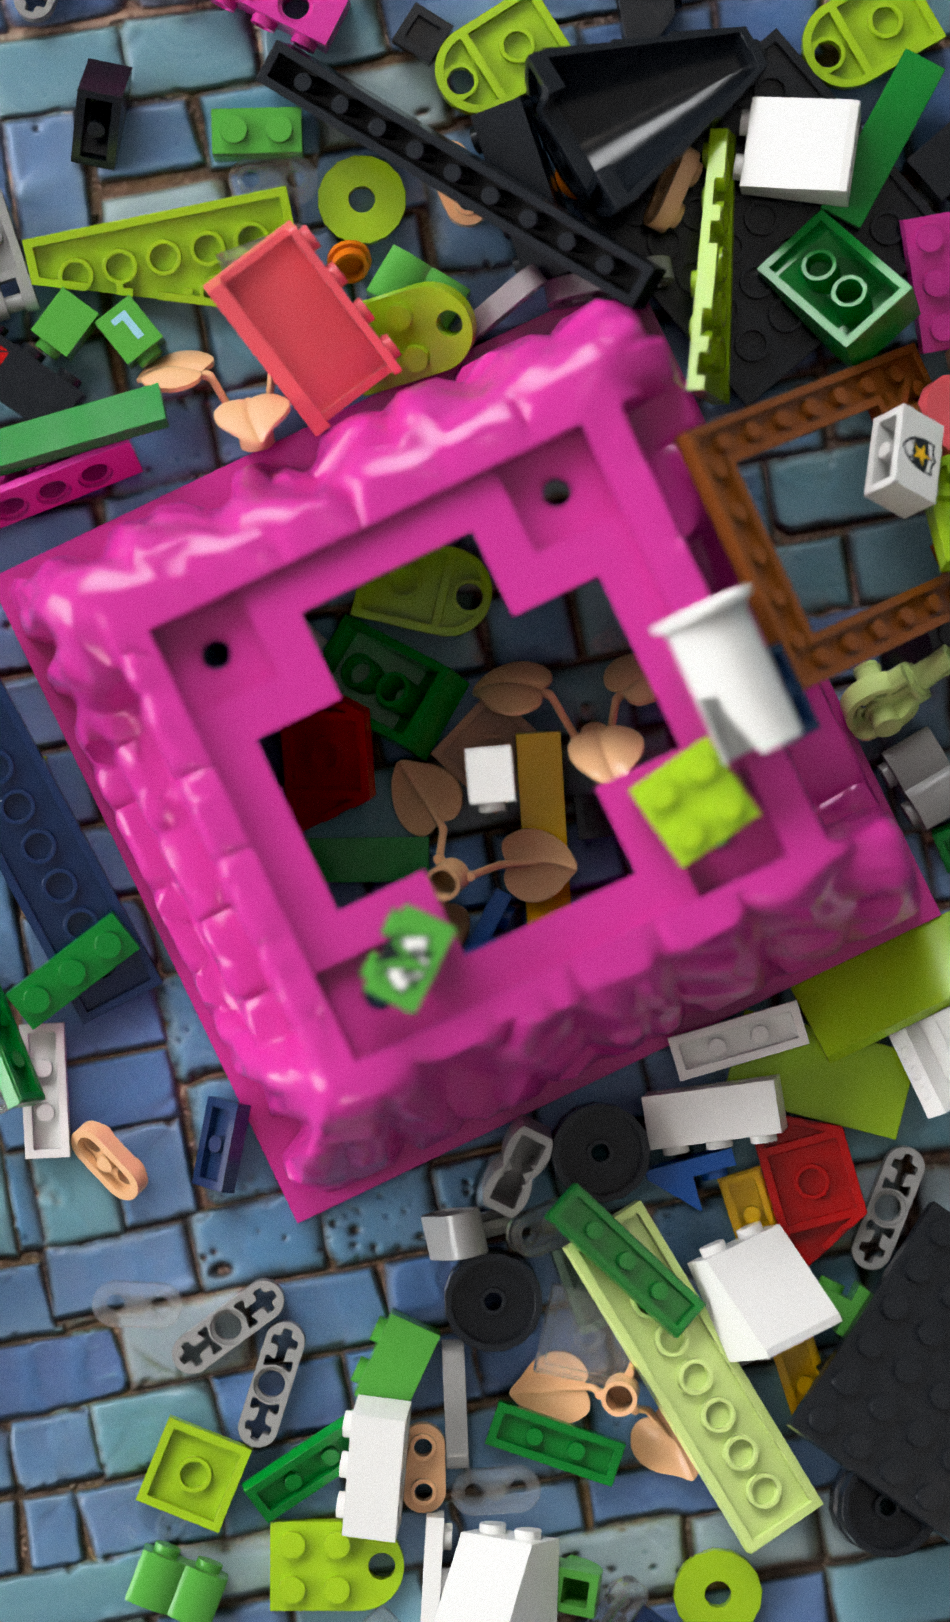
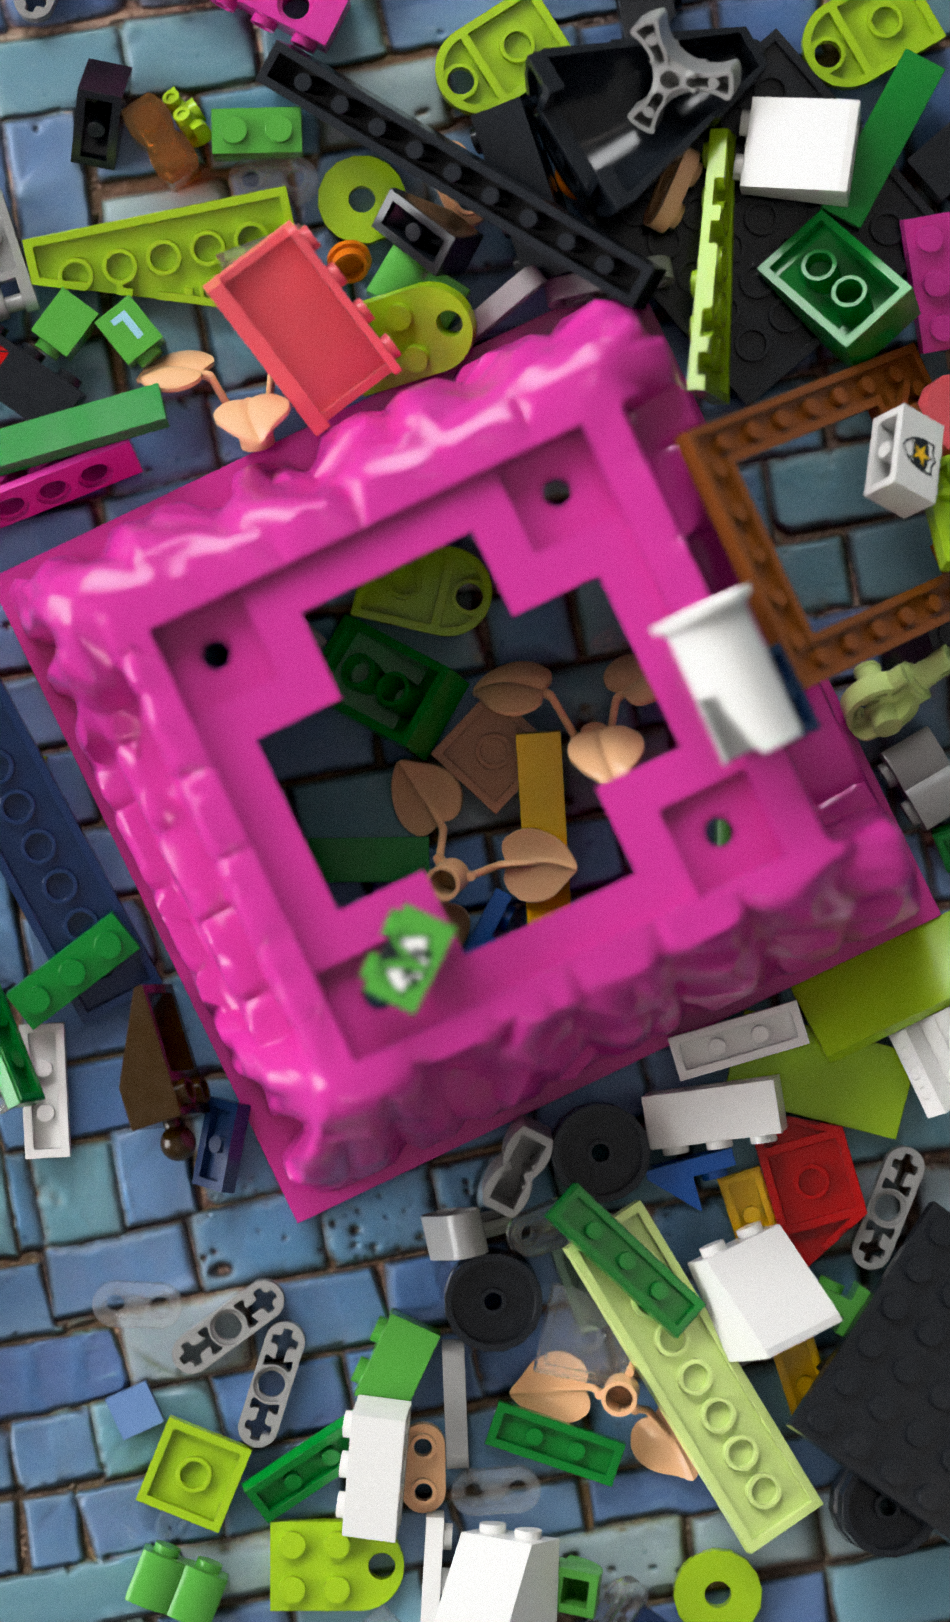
(109, 1160): light nougat plate -> none
(135, 1409): none -> medium blue tile
(156, 135): none -> clear orange brick
(160, 1071): none -> dark brown slope
(188, 118): none -> lime piece
(328, 762): red wing -> none
(422, 34): black plate -> none
(427, 233): none -> black slope
(490, 777): white brick -> none
(591, 817): black plate -> none
(676, 71): none -> light grey piece
(694, 802): lime plate -> none

